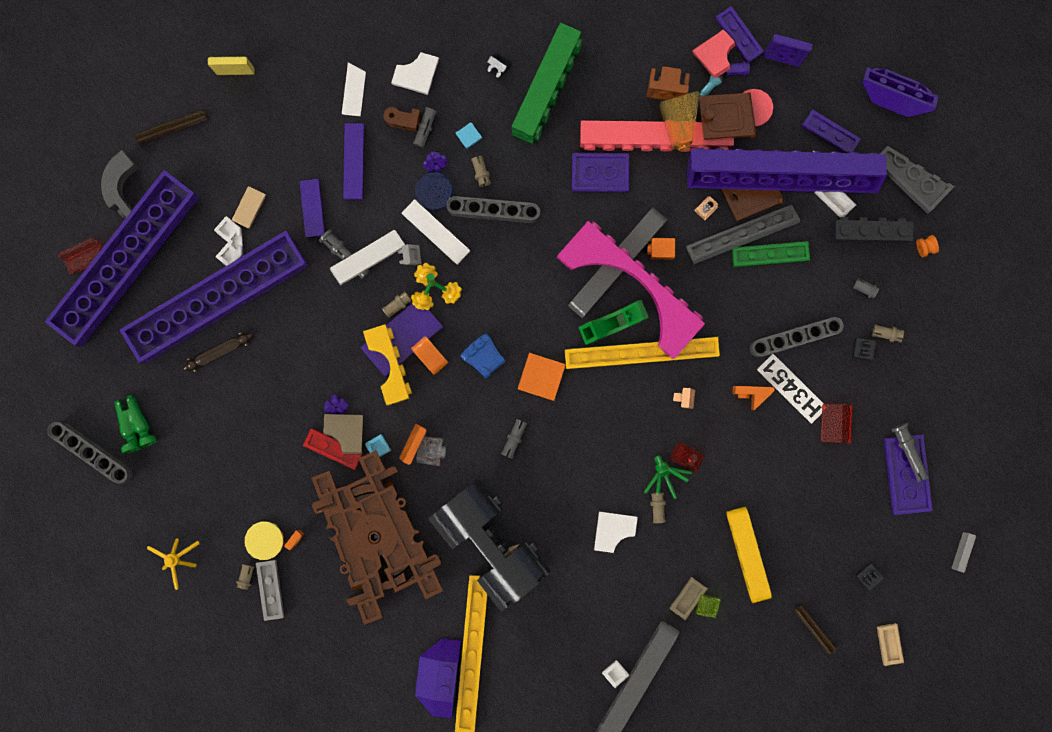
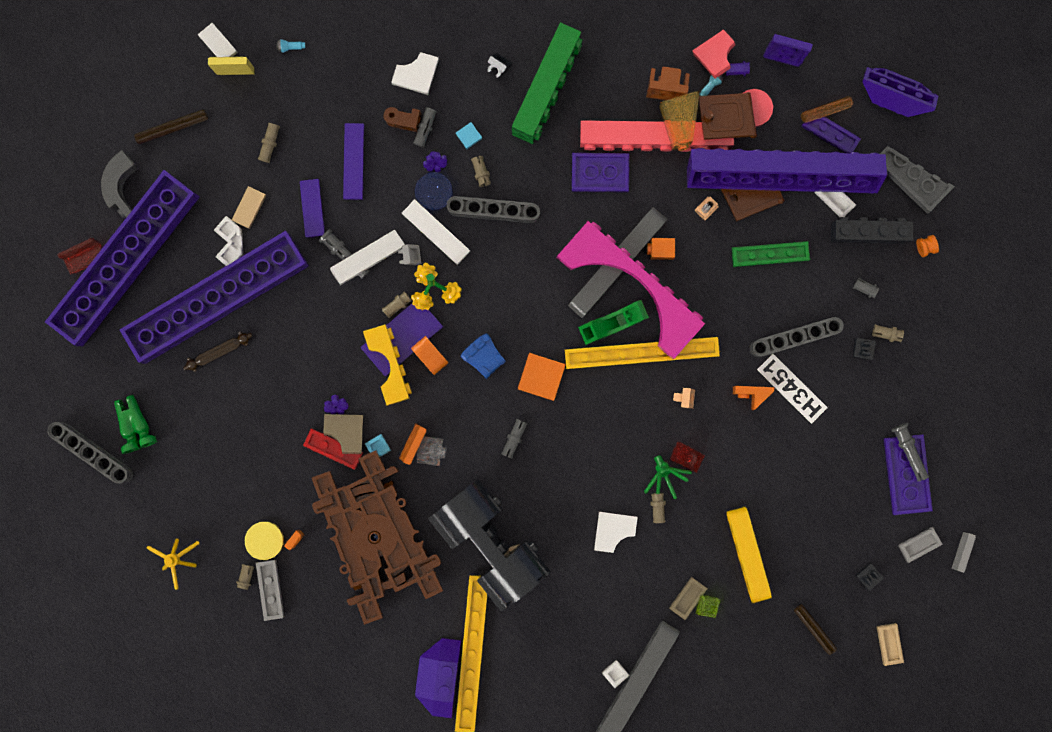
(217, 42): none -> white tile
(269, 142): none -> dark tan pin
(283, 45): none -> medium azure piece
(353, 91): white sticker -> none
(737, 30): dark purple tile -> none
(742, 234): dark grey tile -> none
(826, 109): none -> clear orange axle
(836, 423): clear red panel -> none
(920, 544): none -> light grey tile

